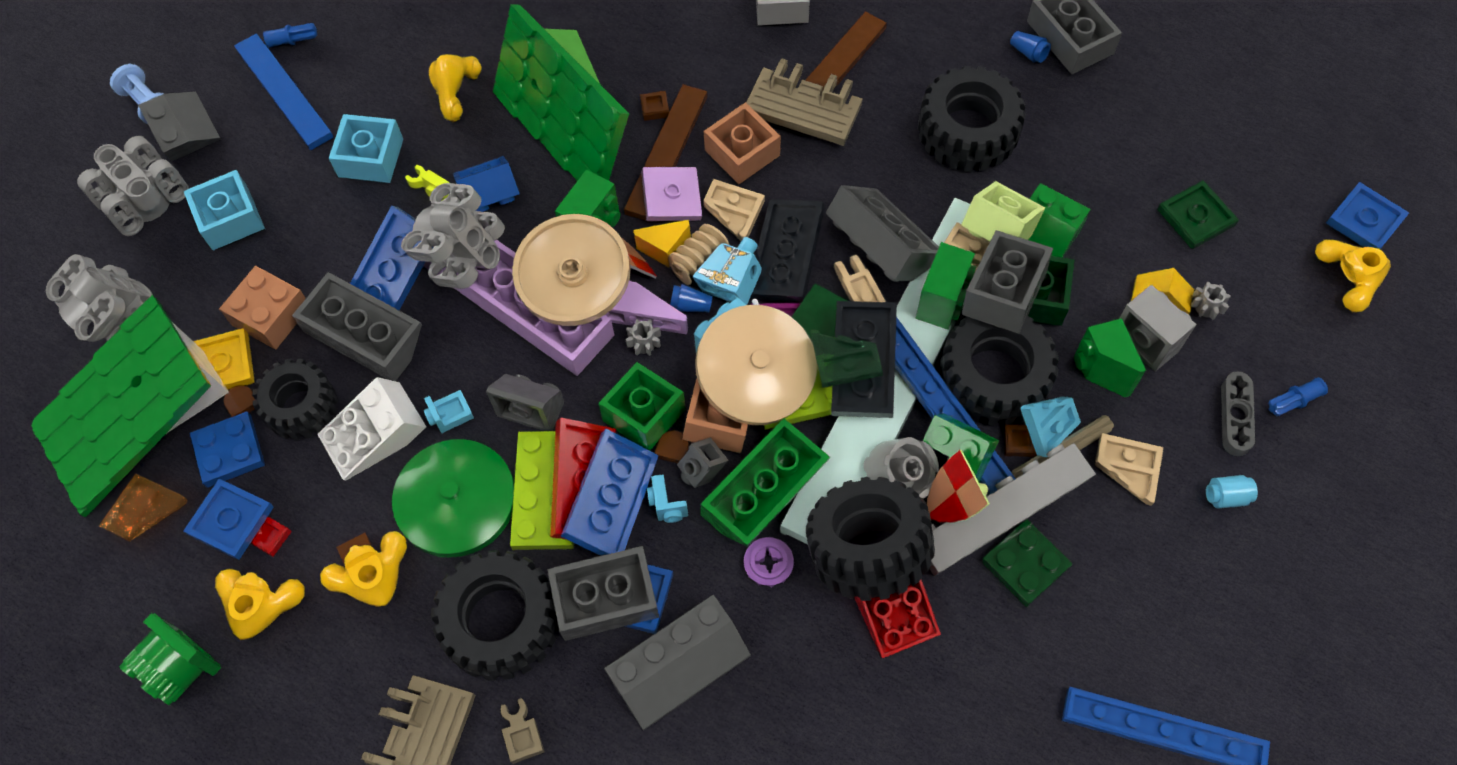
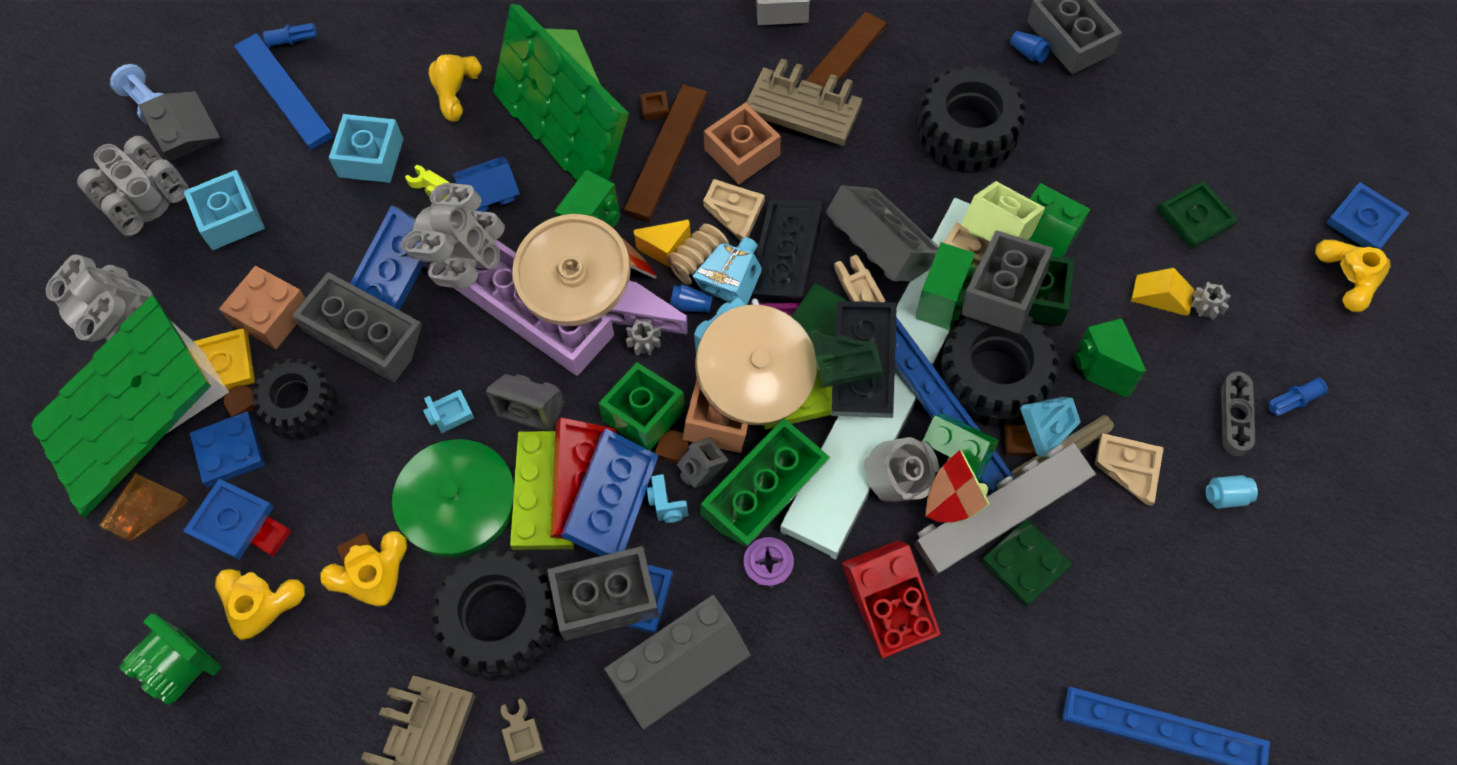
(371, 427): white slope -> none
(671, 193): lavender plate -> none
(877, 567): black tyre -> none
(1156, 327): light grey brick -> none

